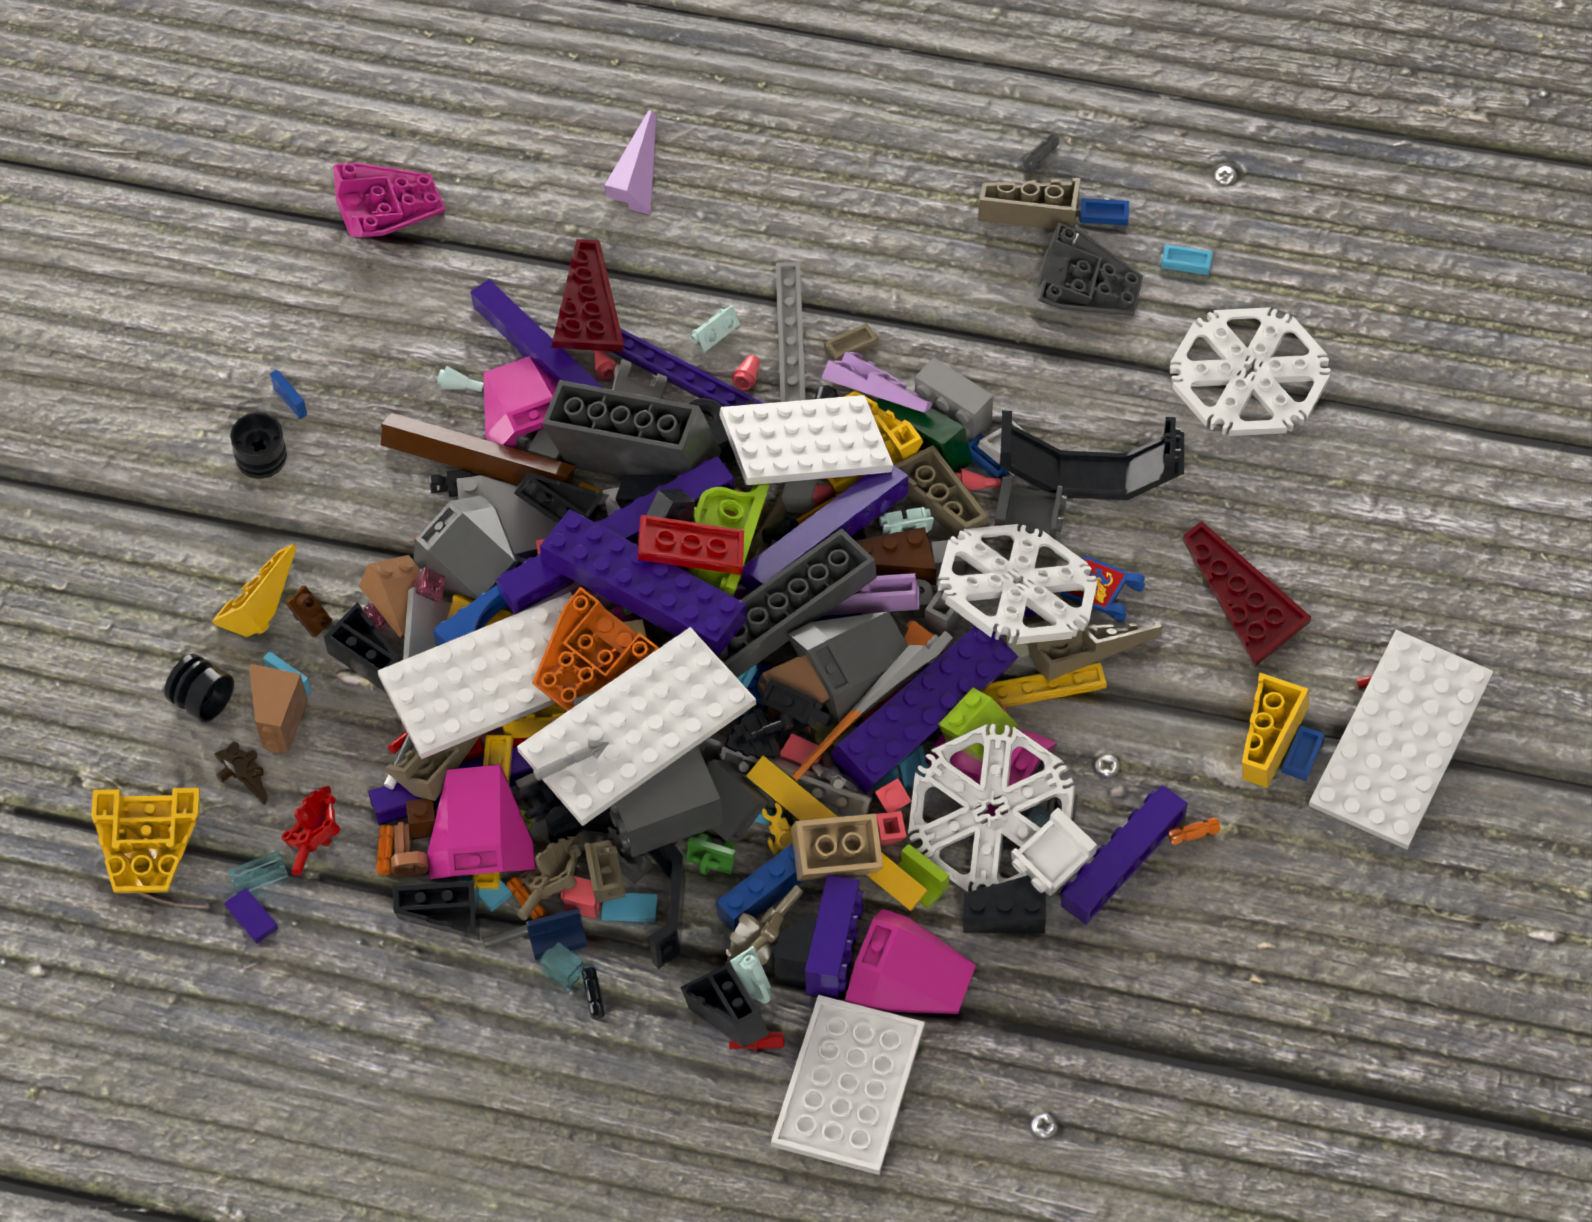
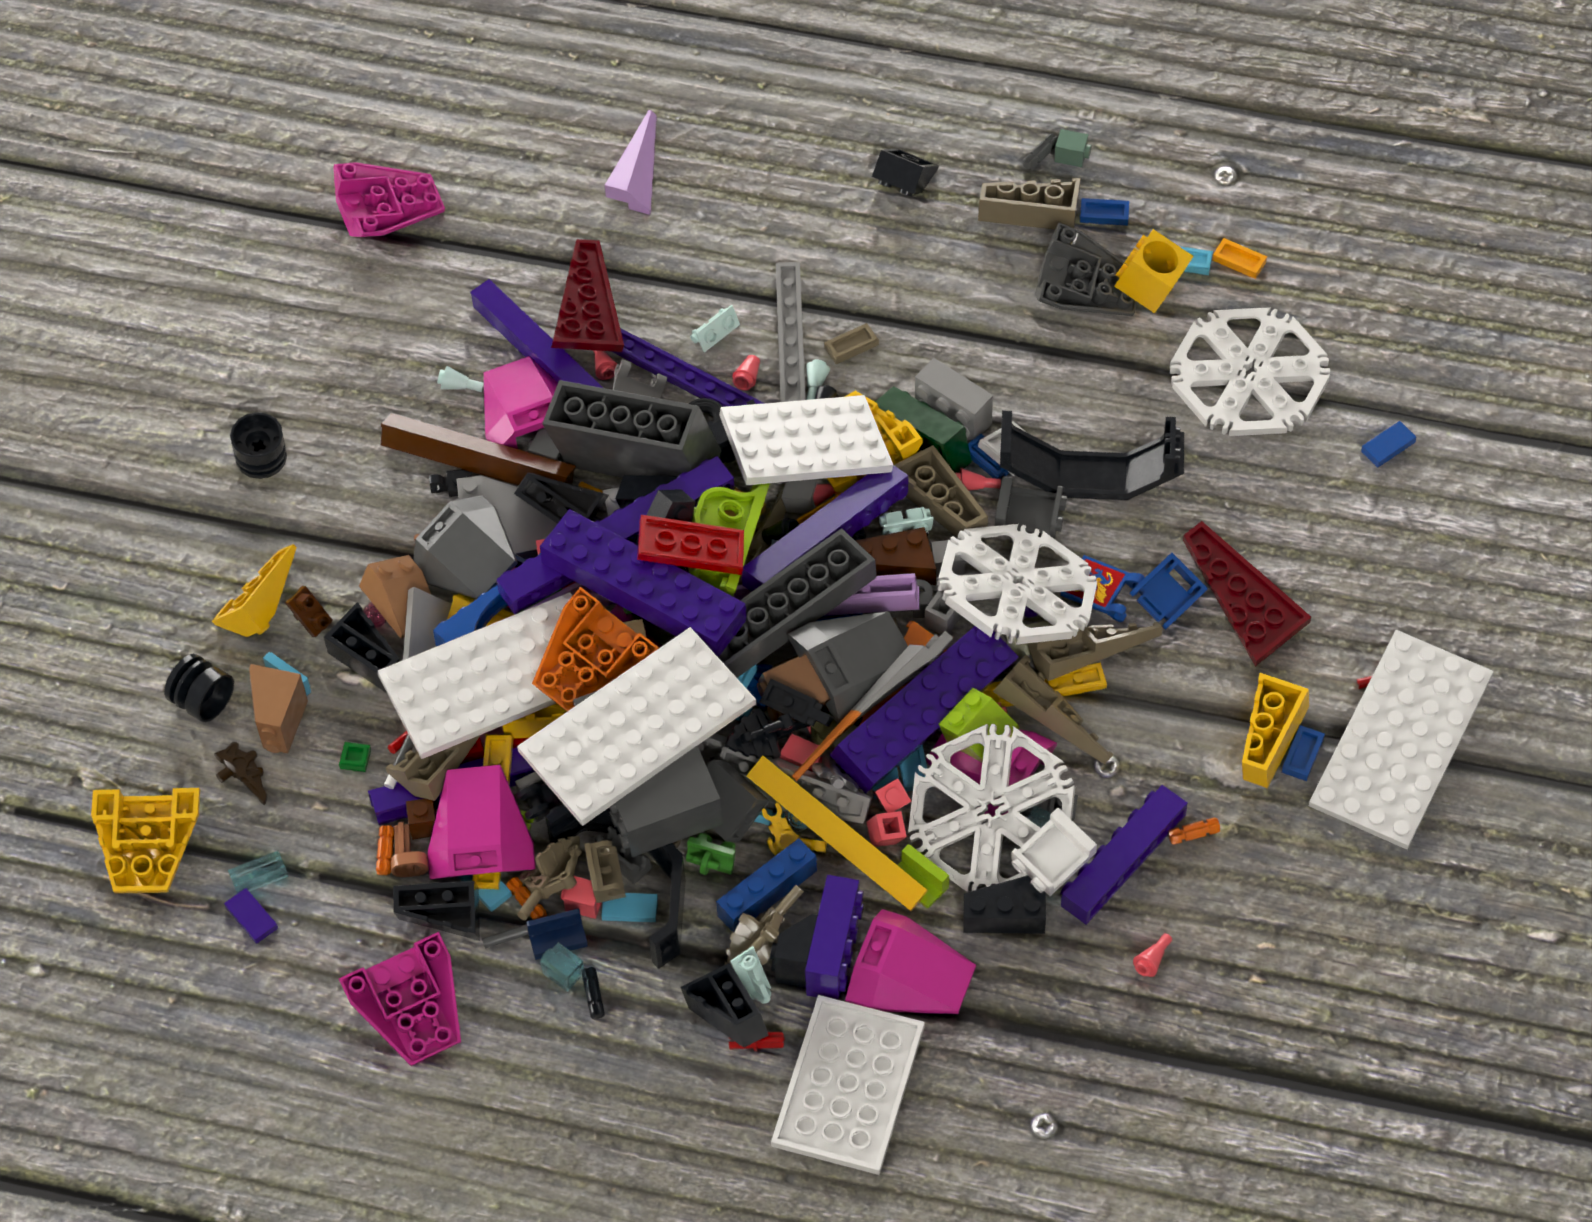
(288, 394): blue tile -> none
(318, 824): red bar -> none
(355, 756): none -> green tile
(409, 999): none -> dark pink wedge
(429, 584): clear pink tile -> none
(593, 749): light grey piece -> none
(816, 375): none -> light aqua cone
(836, 847): tan brick -> none
(867, 378): lavender wedge -> none
(903, 171): none -> black slope
(1037, 699): none -> dark tan wedge
(1072, 148): none -> sand green brick
(1150, 959): none -> coral cone
(1152, 270): none -> yellow brick
(1164, 595): none -> blue container
(1239, 258): none -> light orange tile
(1388, 444): none -> blue tile

